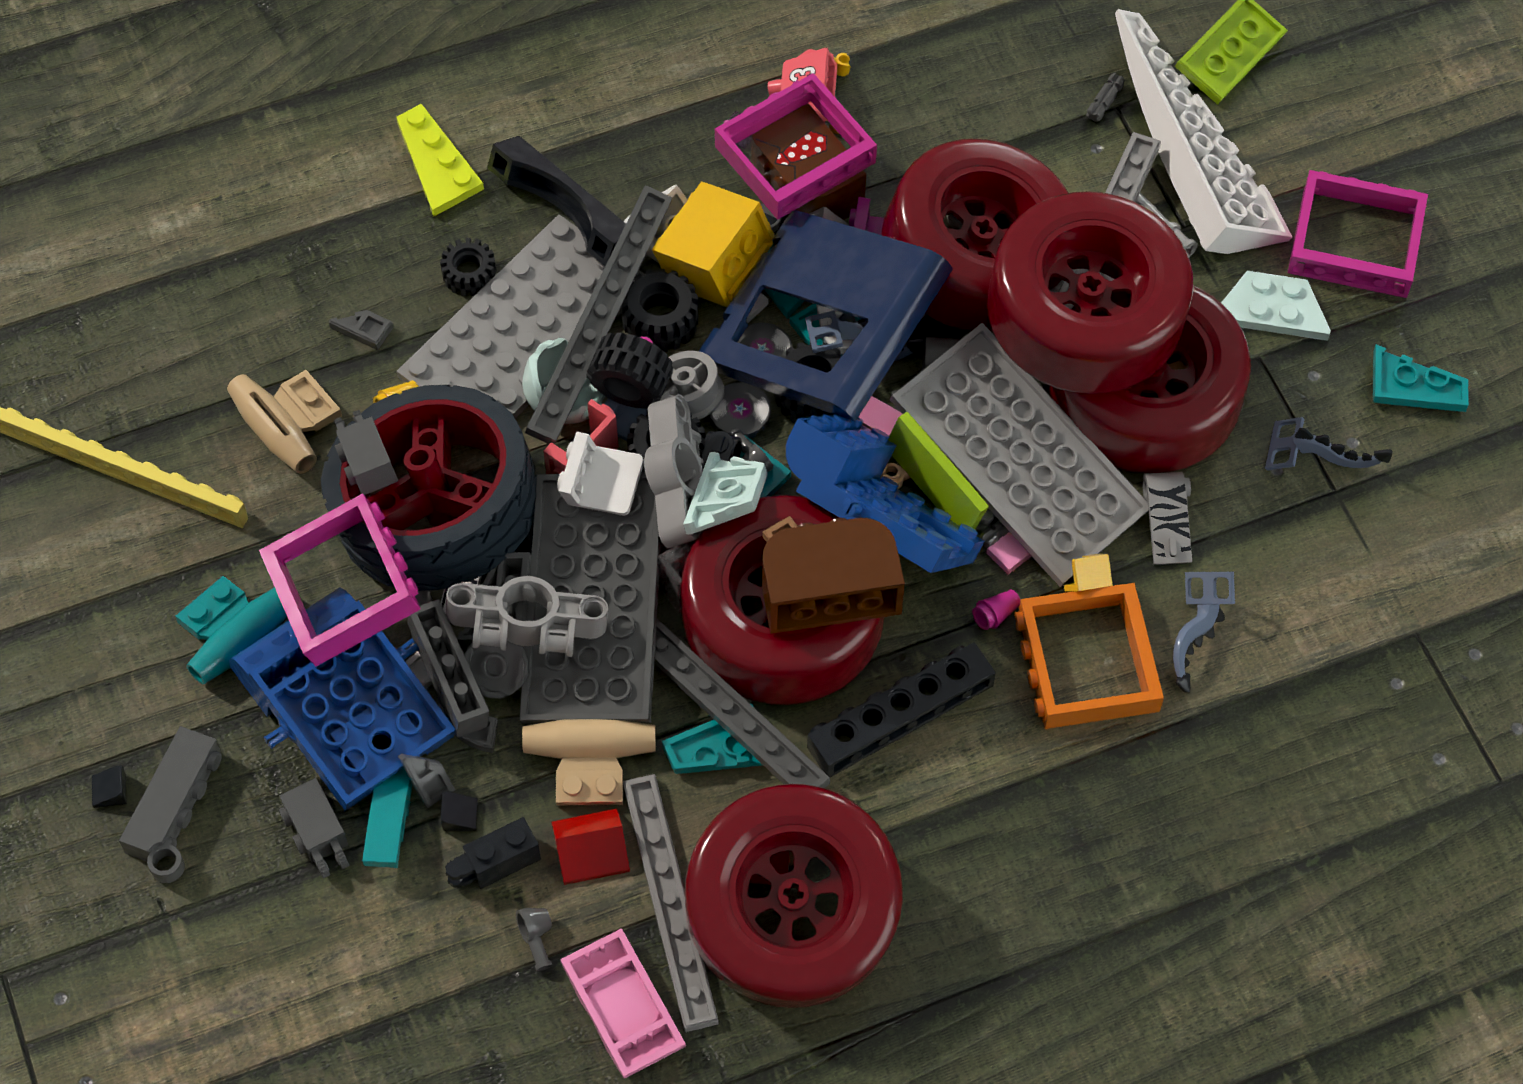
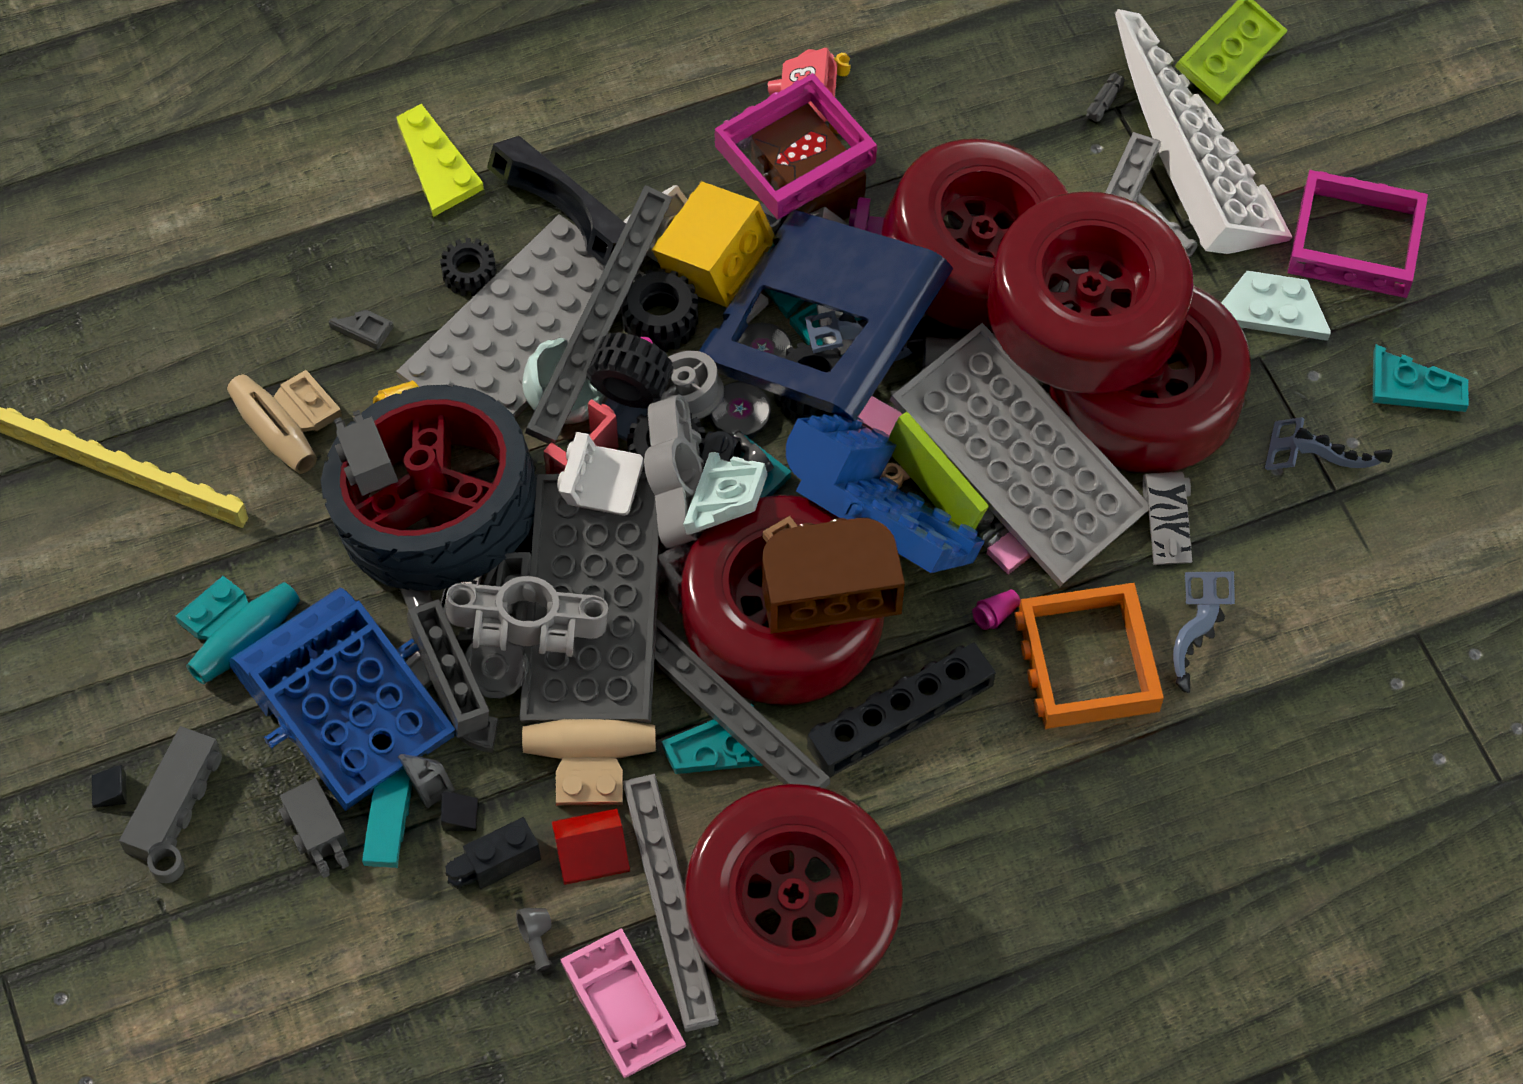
(362, 625): dark pink window -> none
(1090, 573): yellow panel -> none

